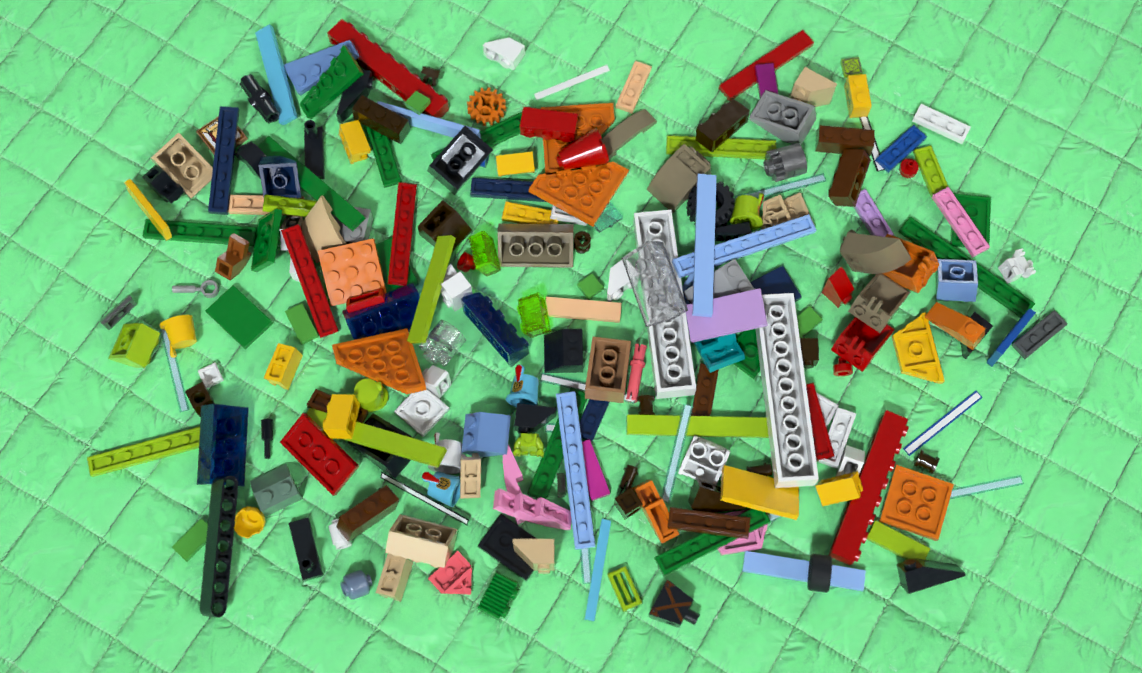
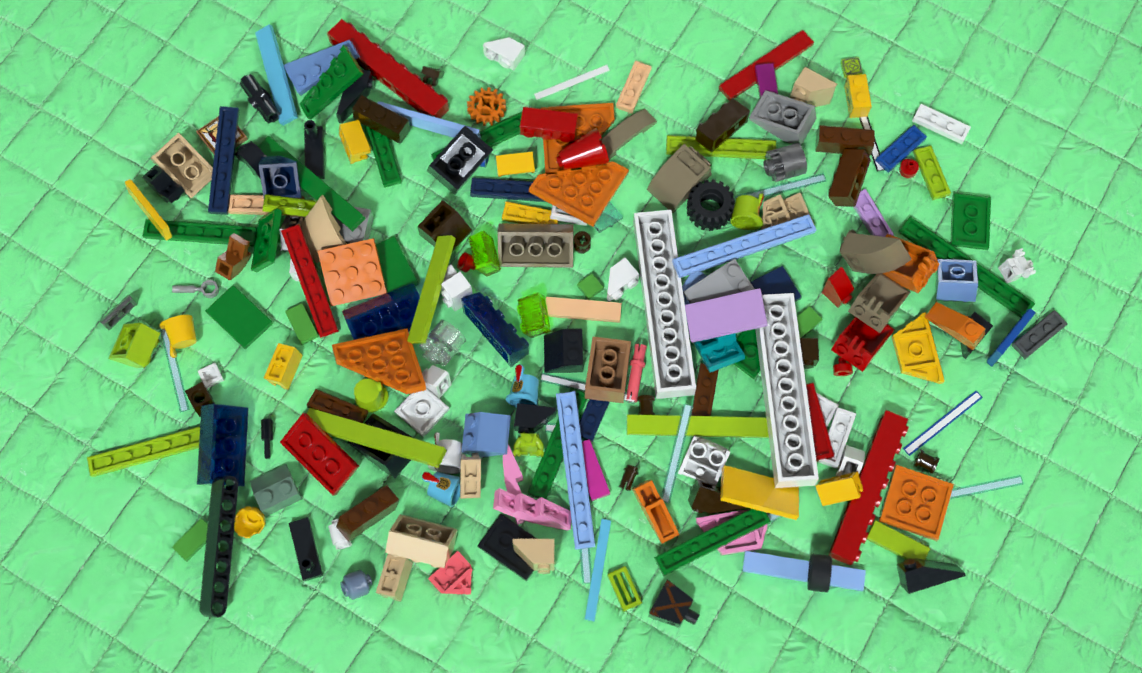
(341, 416): yellow brick -> none
(365, 300): red tile -> none
(402, 234): red tile -> none
(417, 102): bright green tile -> none
(424, 498): sticker -> none
(498, 596): green brick -> none
(561, 485): clear smoke tile -> none
(628, 503): dark brown brick -> none
(654, 283): clear slope -> none
(704, 246): light blue tile -> none
(709, 523): reddish brown tile -> none
(732, 231): black slope -> none
(764, 469): dark brown pin -> none
(960, 222): bright pink tile -> none

